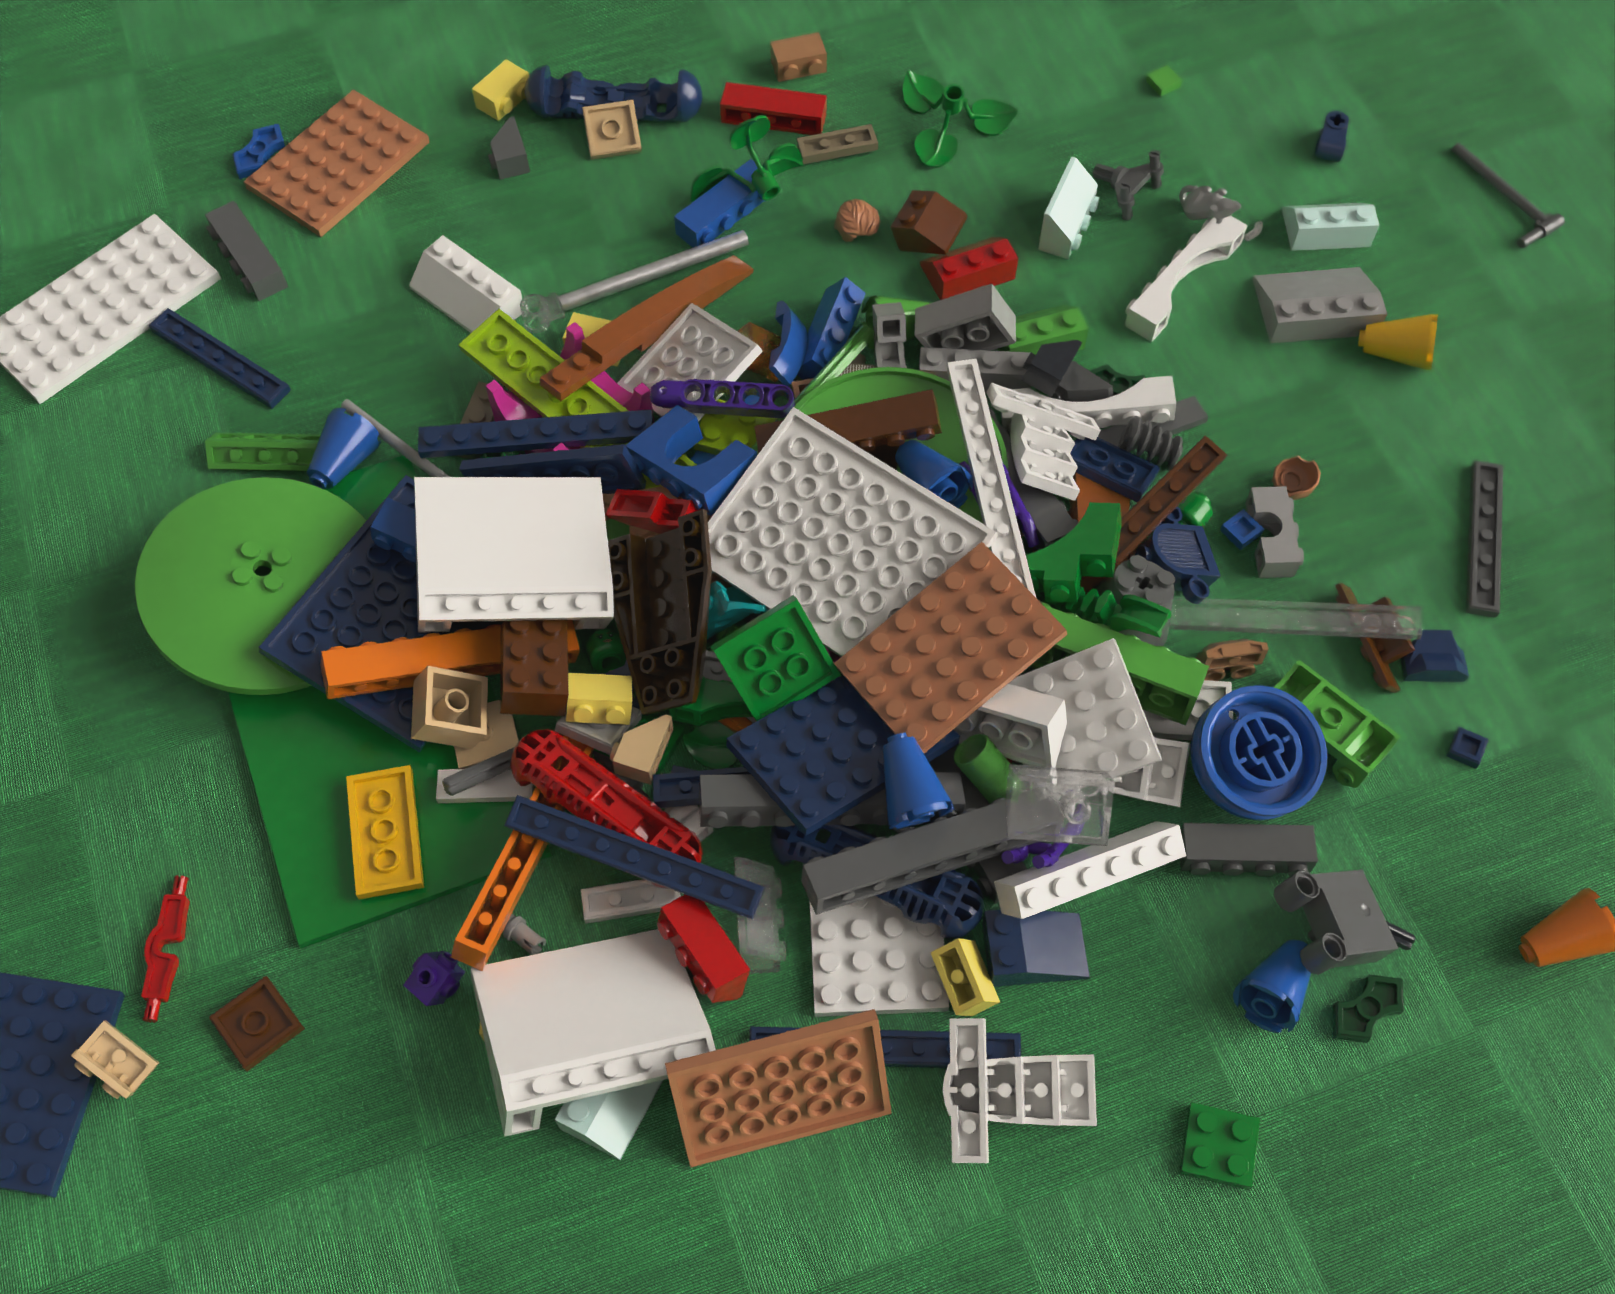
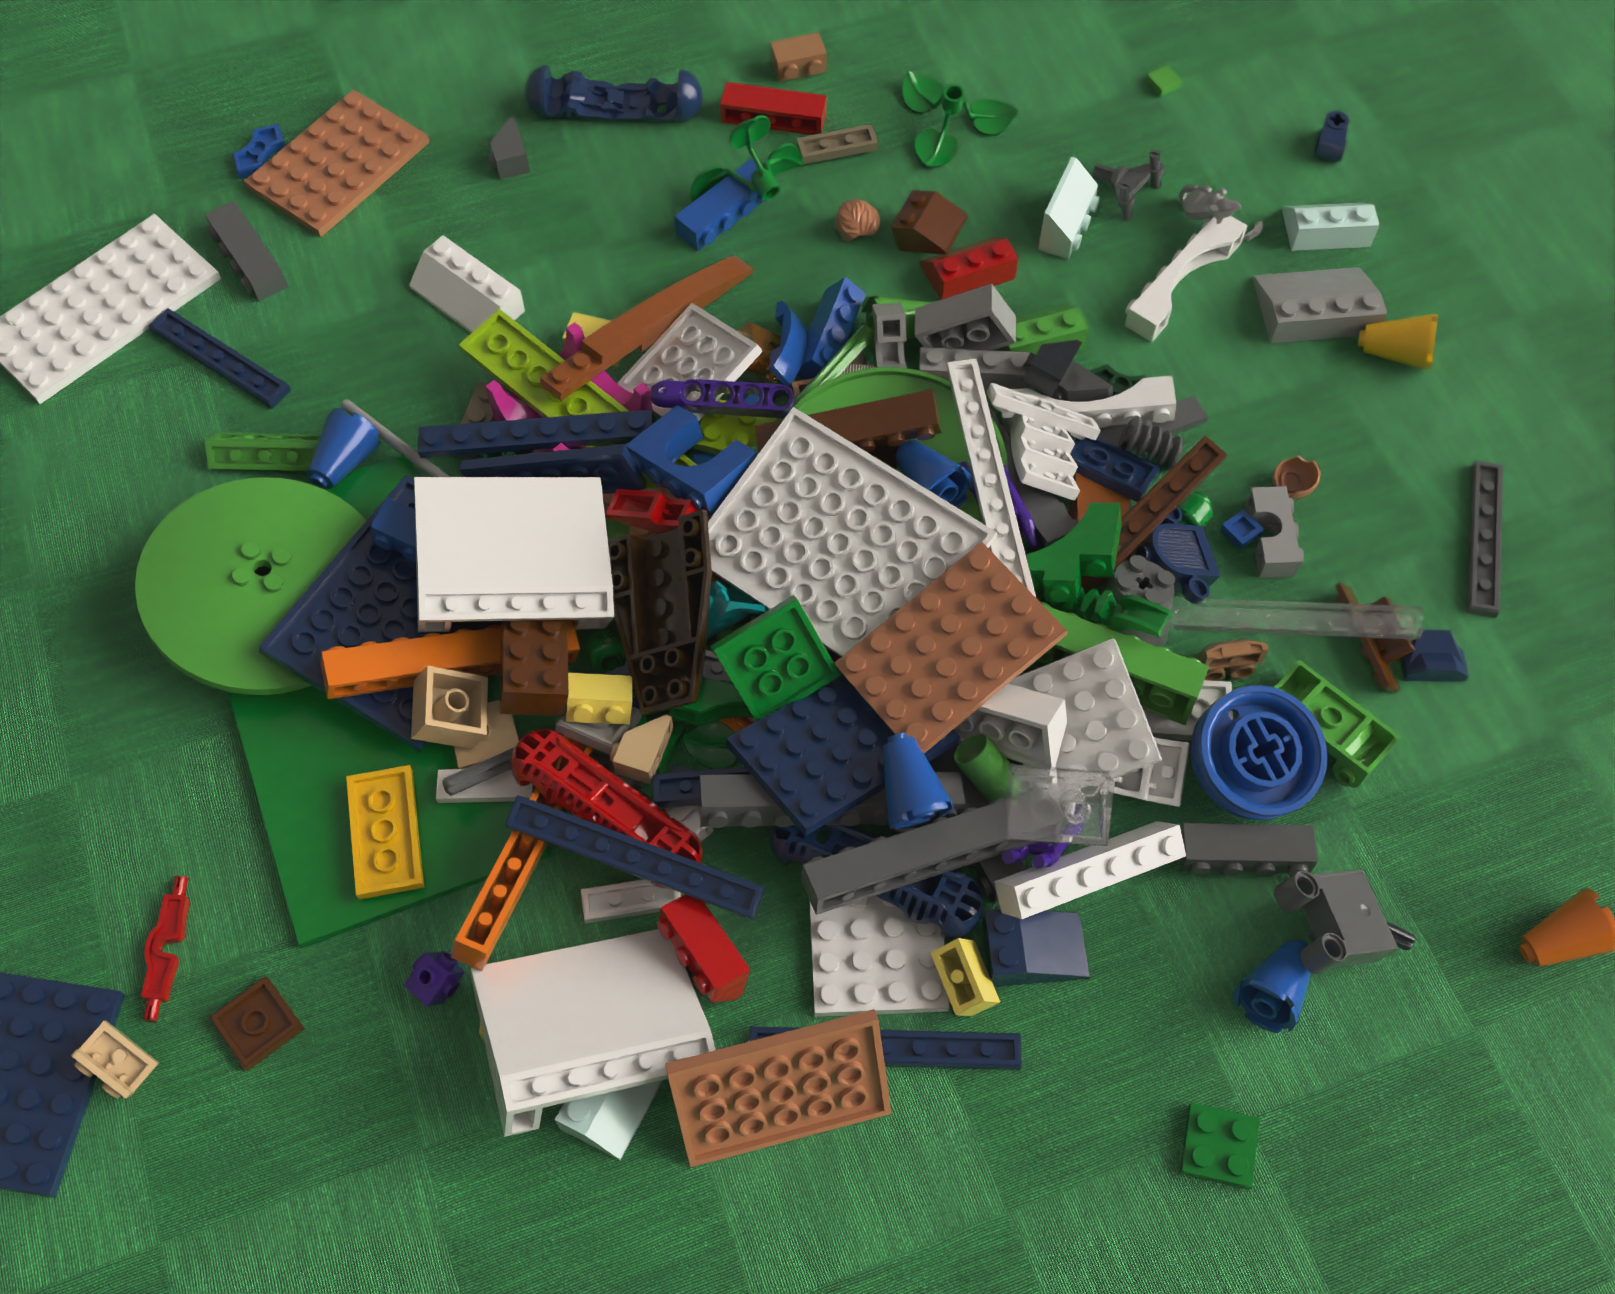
(500, 90): light yellow brick -> none
(523, 935): light grey pin -> none
(540, 310): flat silver piece -> none
(612, 129): tan plate -> none
(759, 937): clear slope -> none
(1010, 1090): white slope -> none
(1356, 1018): dark green tile -> none
(1467, 747): dark blue tile -> none
(1544, 223): dark grey bar -> none

